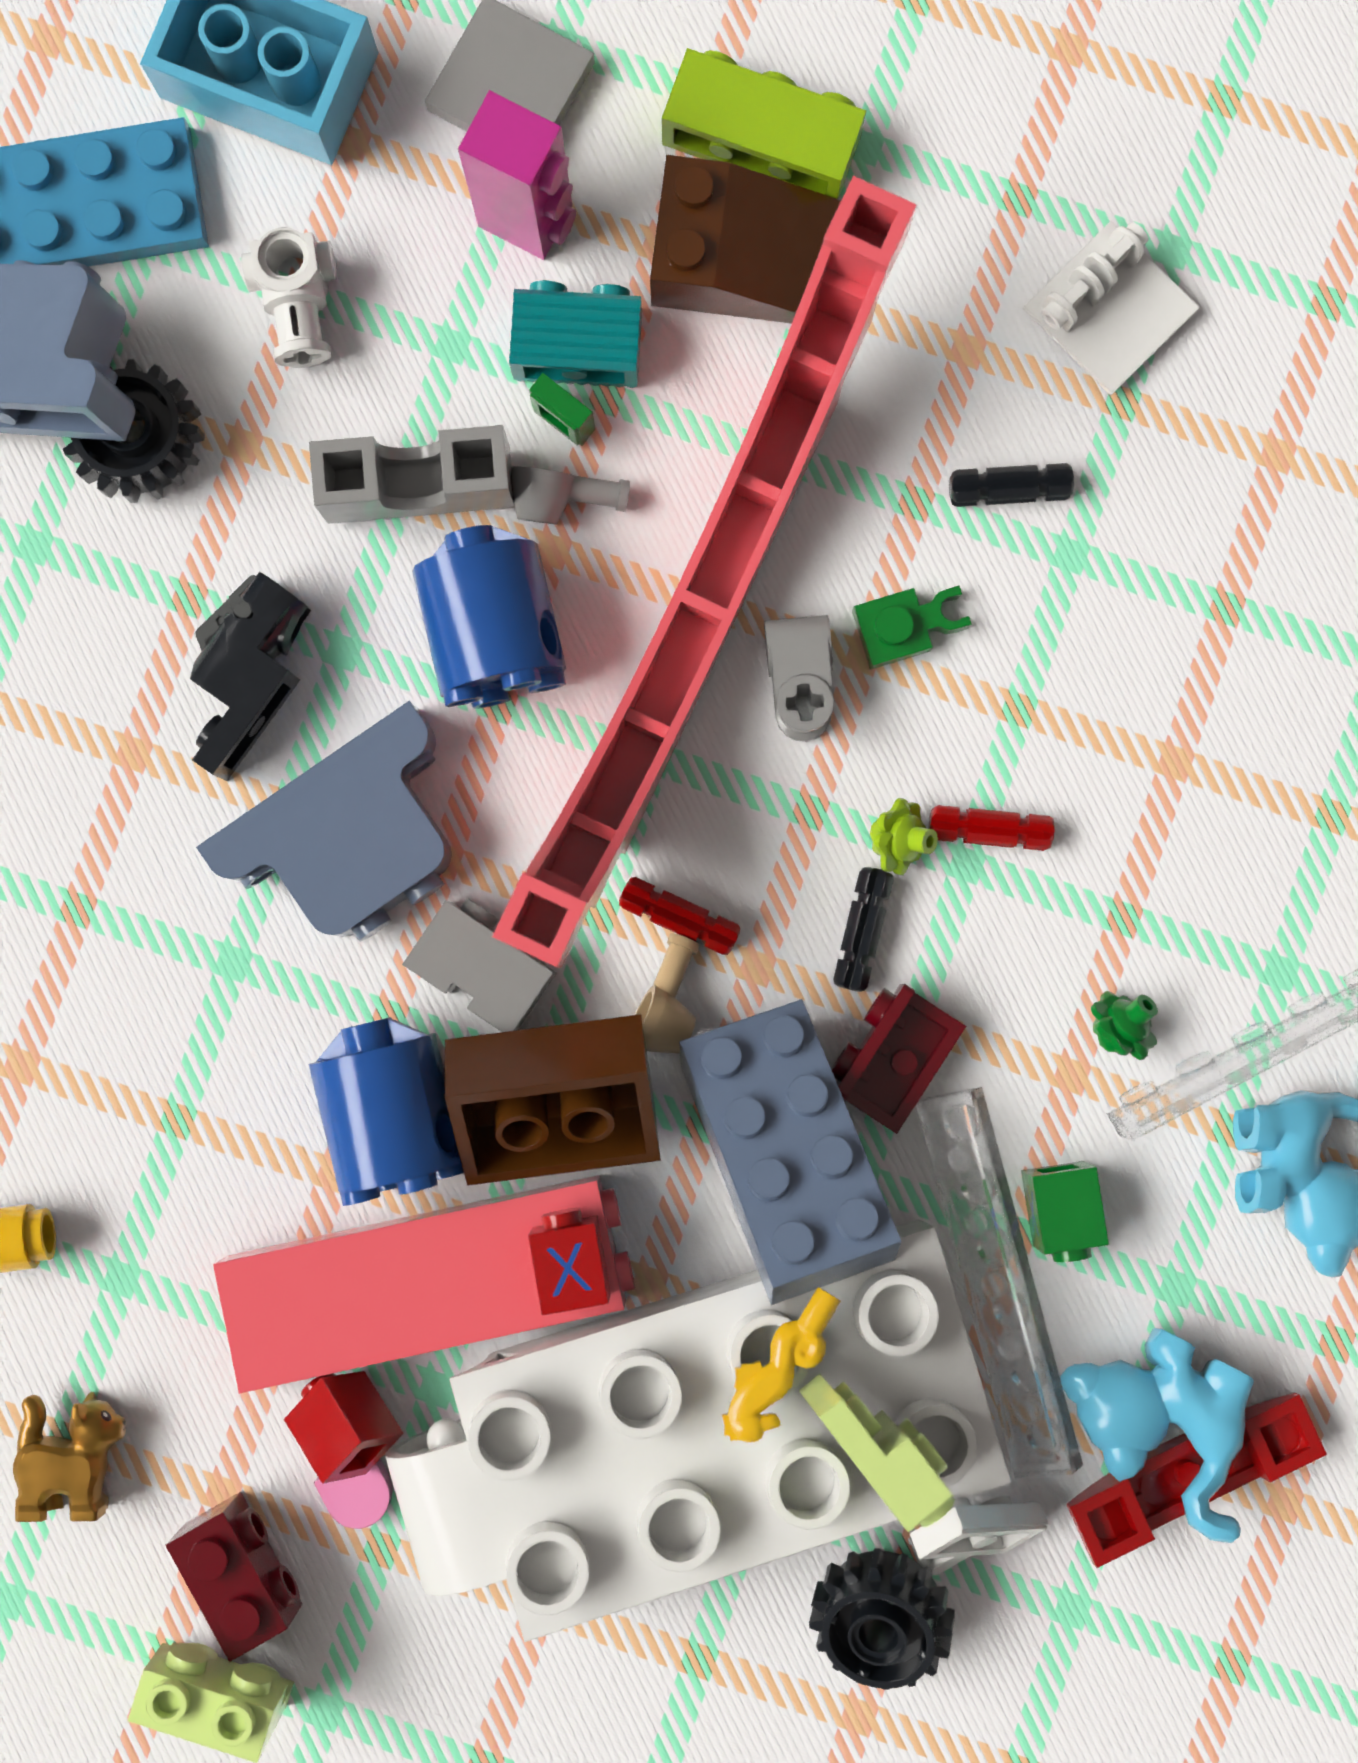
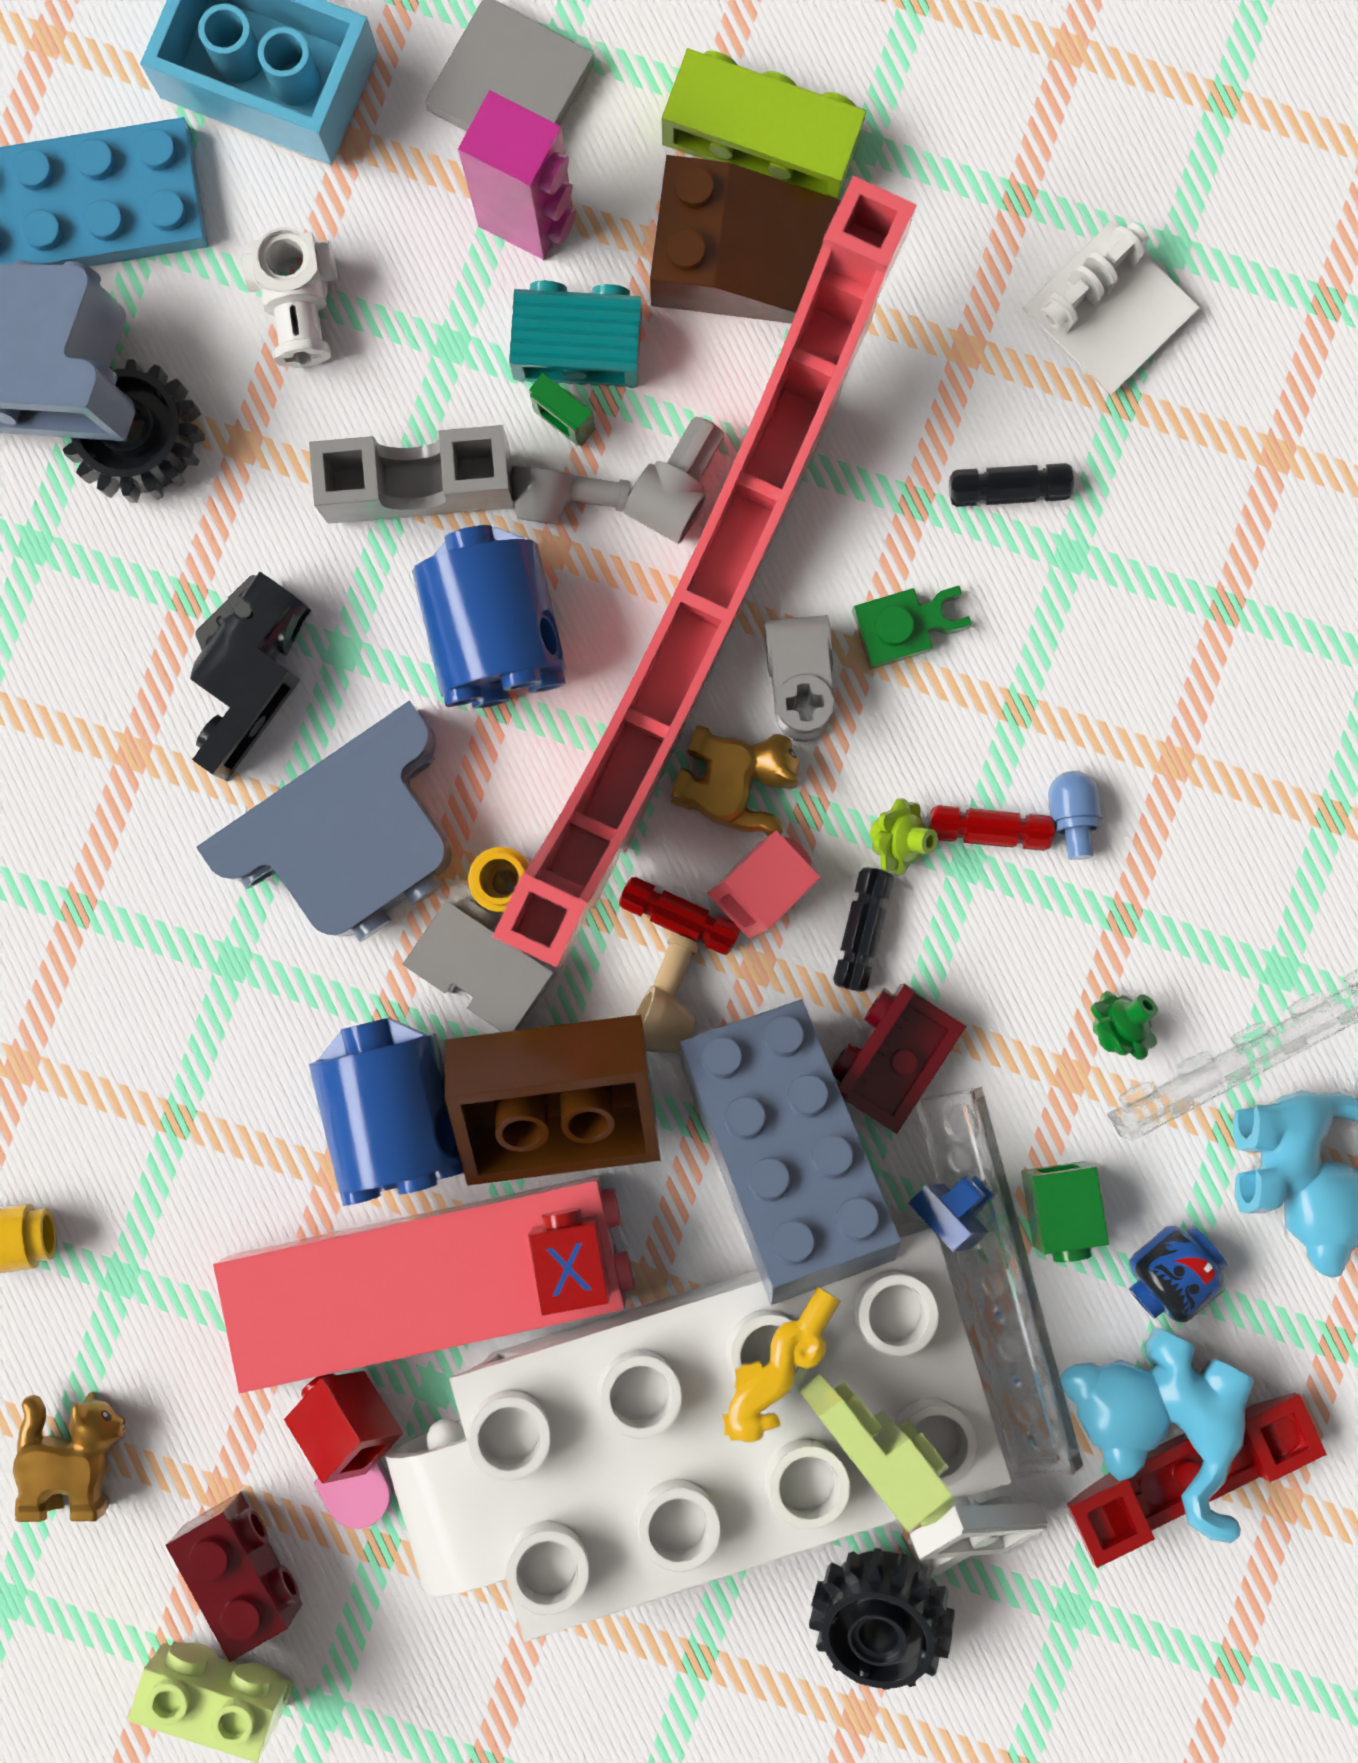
(484, 871): none -> yellow brick
(670, 493): none -> light grey axle
(727, 782): none -> pearl gold animal
(765, 884): none -> coral brick
(954, 1211): none -> blue tile
(1075, 811): none -> medium blue cylinder
(1177, 1273): none -> head

